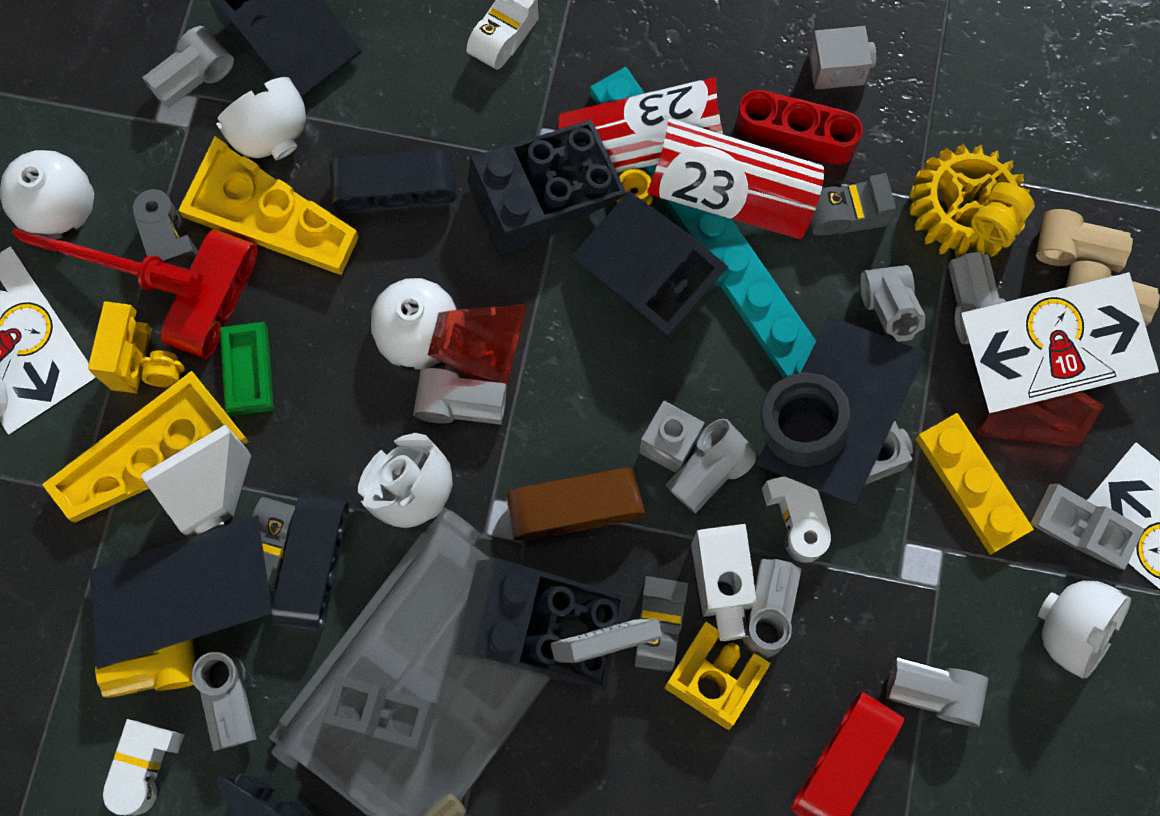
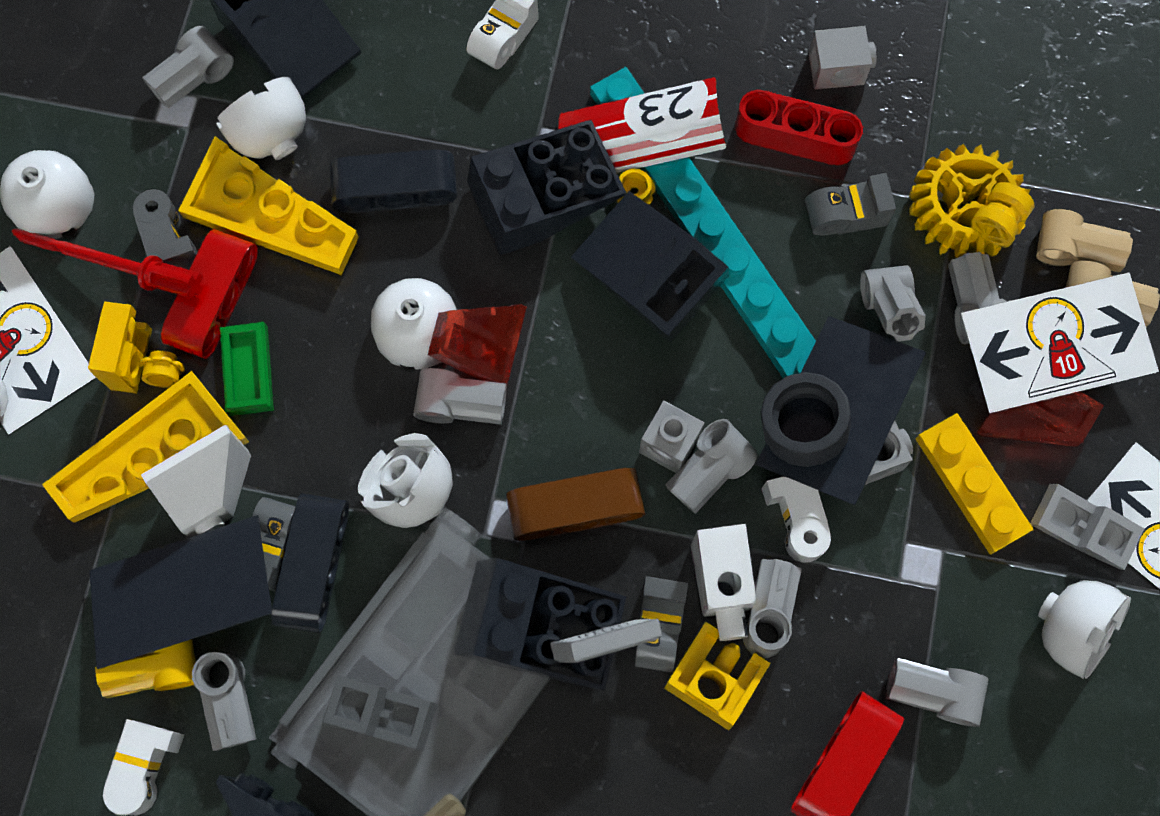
(737, 179): sticker -> none

